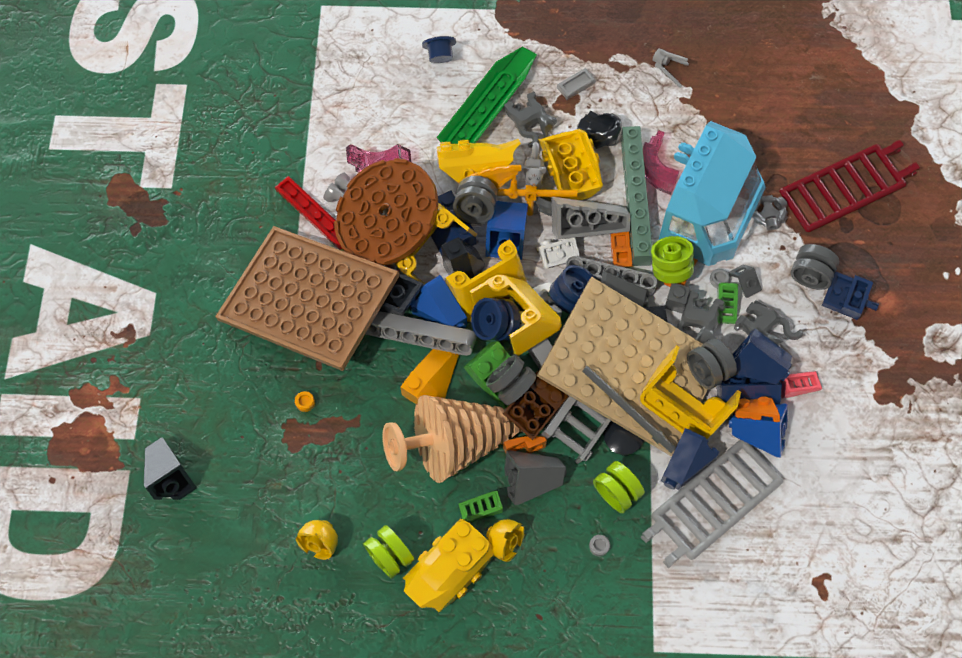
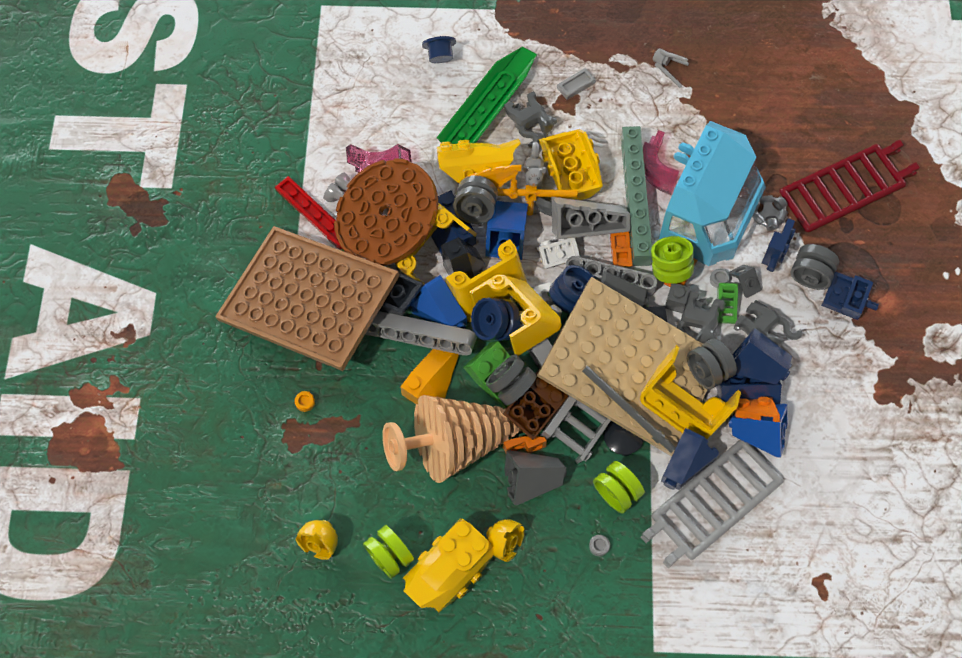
(164, 473): slope -> none
(478, 500): bright green slope -> none
(601, 128): black hair -> none
(779, 246): none -> dark blue plate
(788, 389): coral slope -> none

